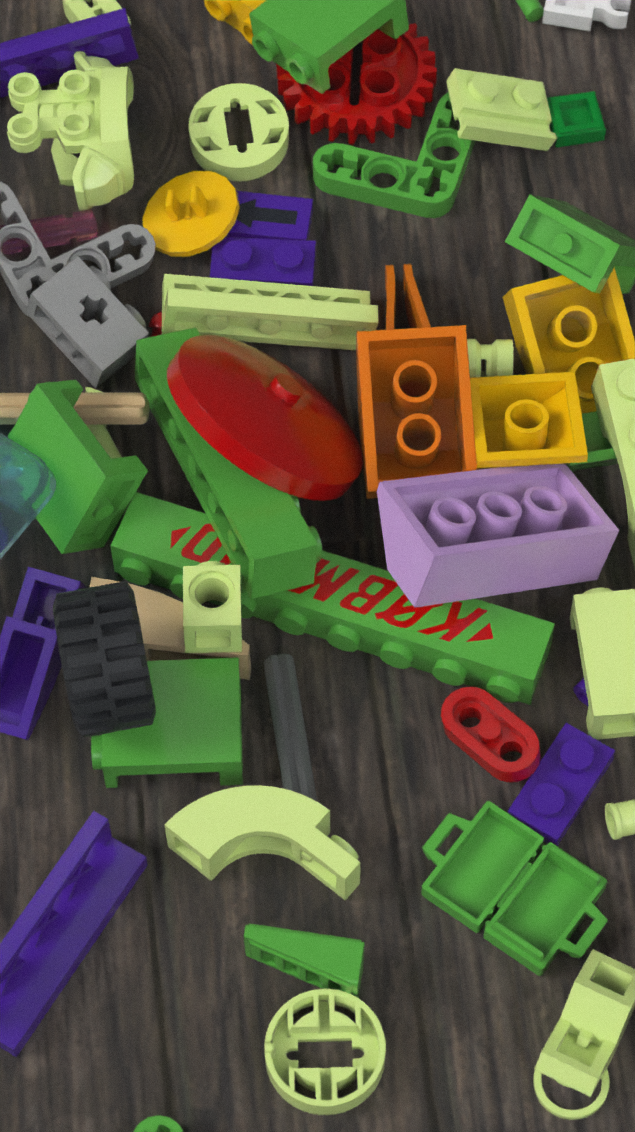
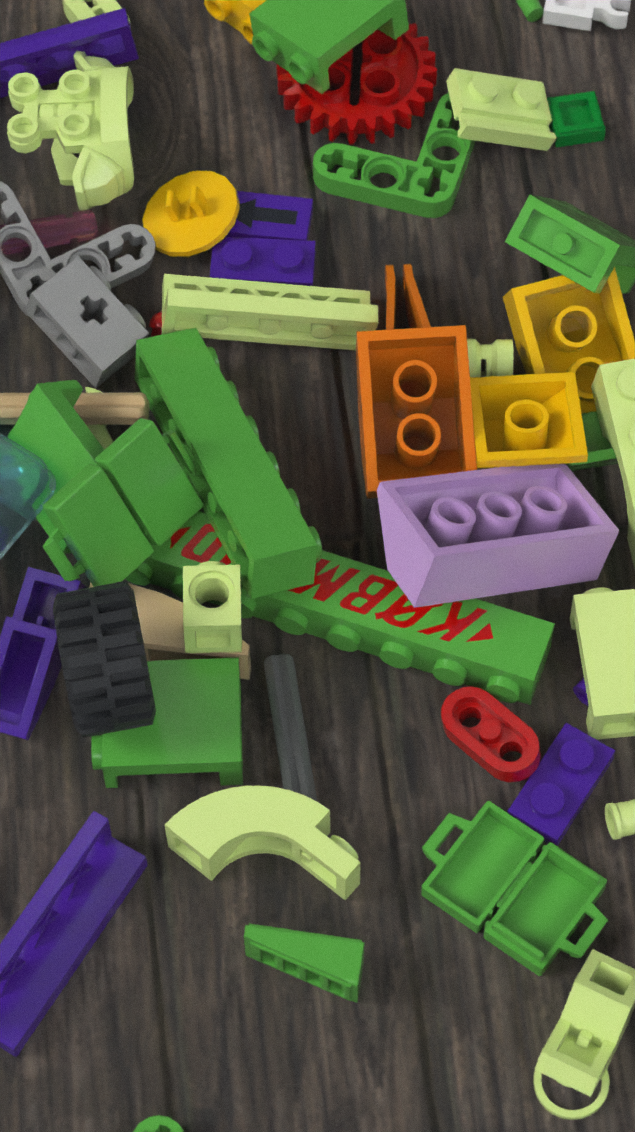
(122, 505): none -> bright green piece
(212, 135): yellowish green piece -> none
(264, 417): red dish -> none
(324, 1026): yellowish green piece -> none

